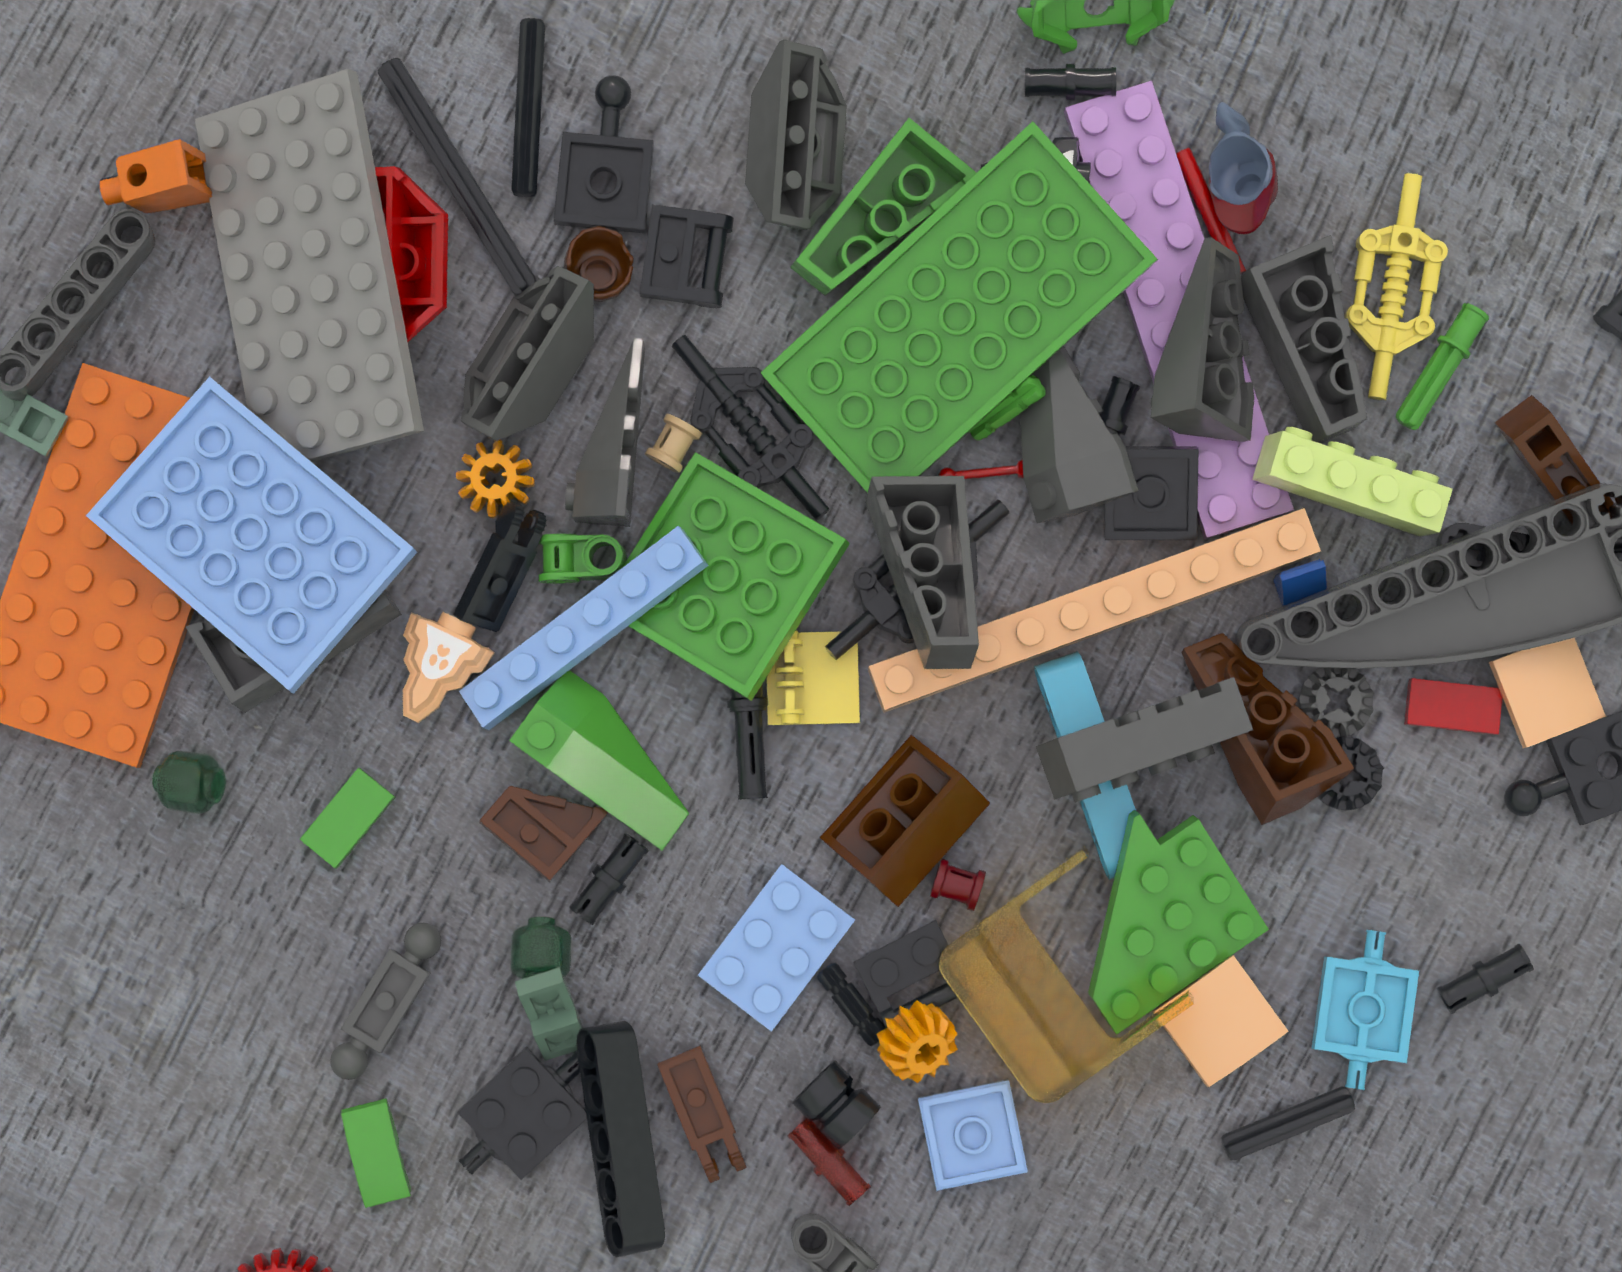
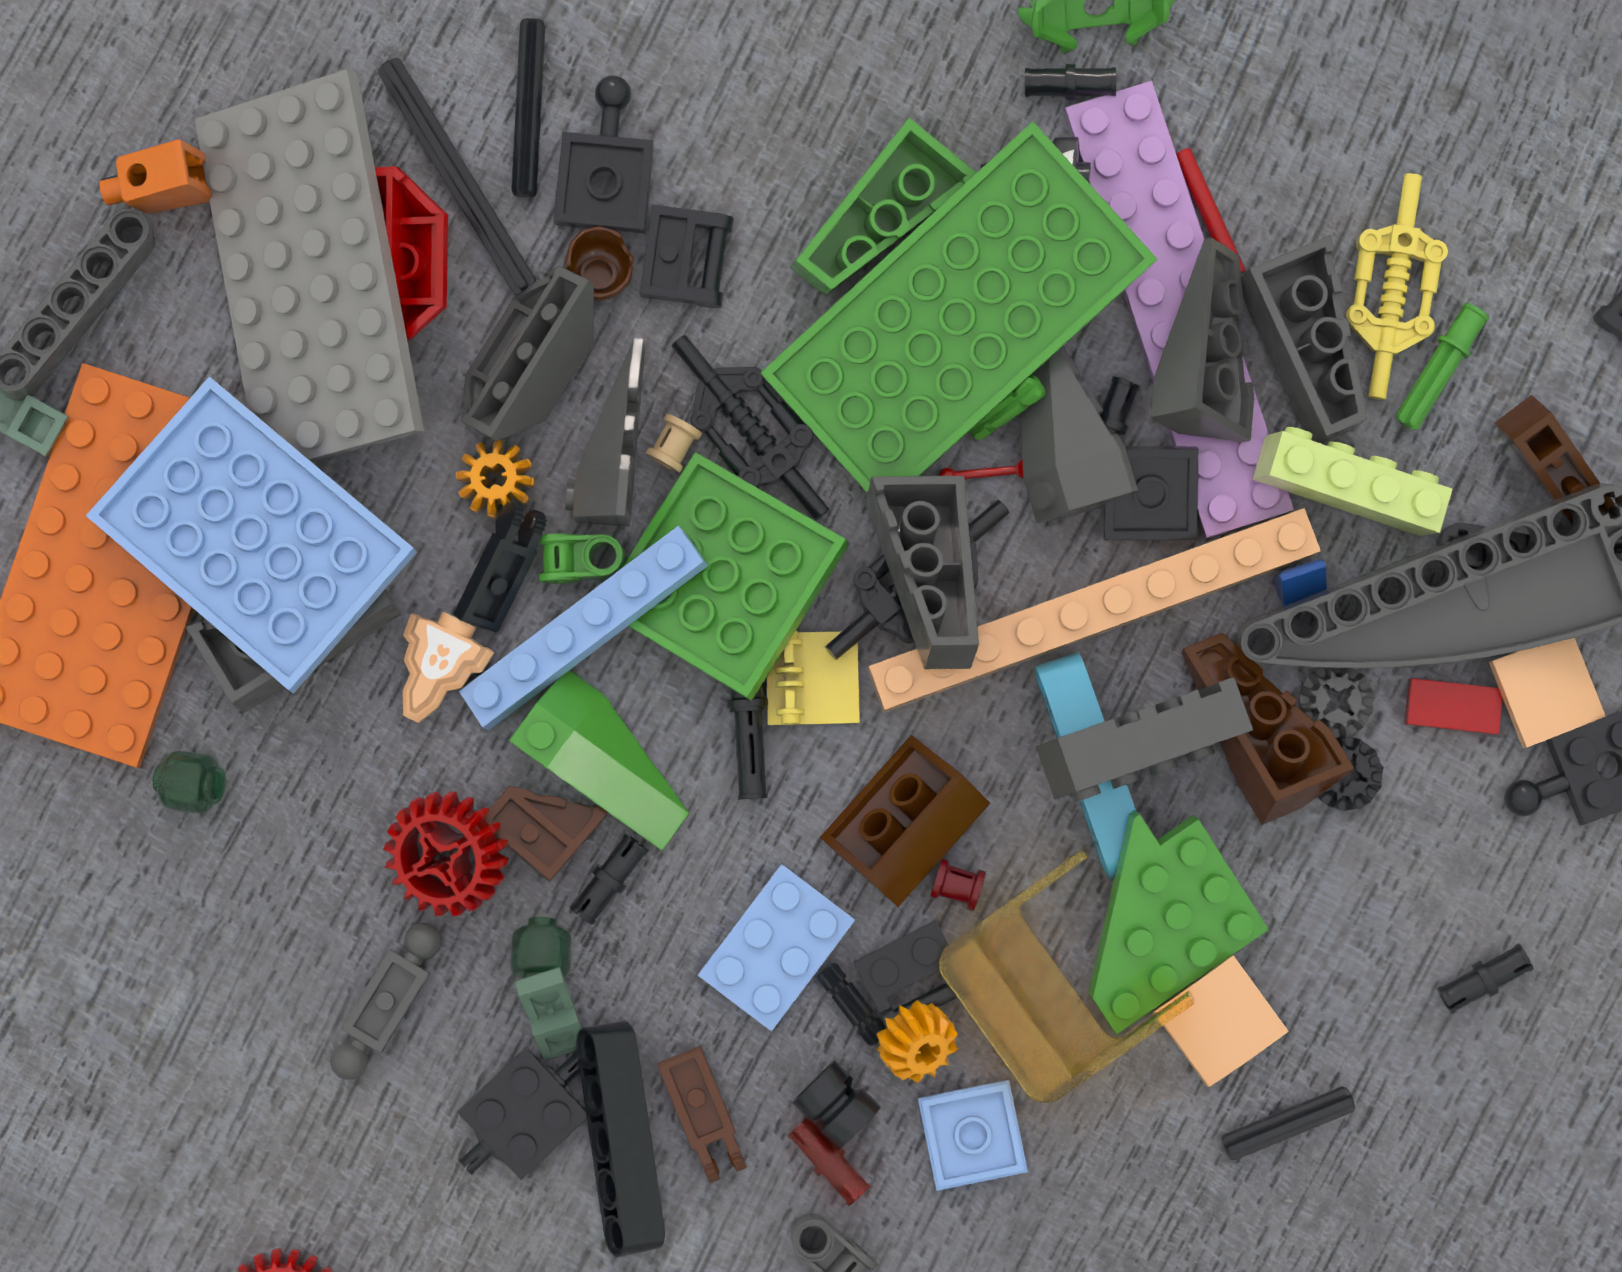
(347, 818): bright green tile -> none
(375, 1153): bright green slope -> none
(459, 886): none -> red gear
(795, 137): dark grey wedge -> none
(1241, 174): sand blue hair -> none
(1365, 1009): medium azure plate -> none

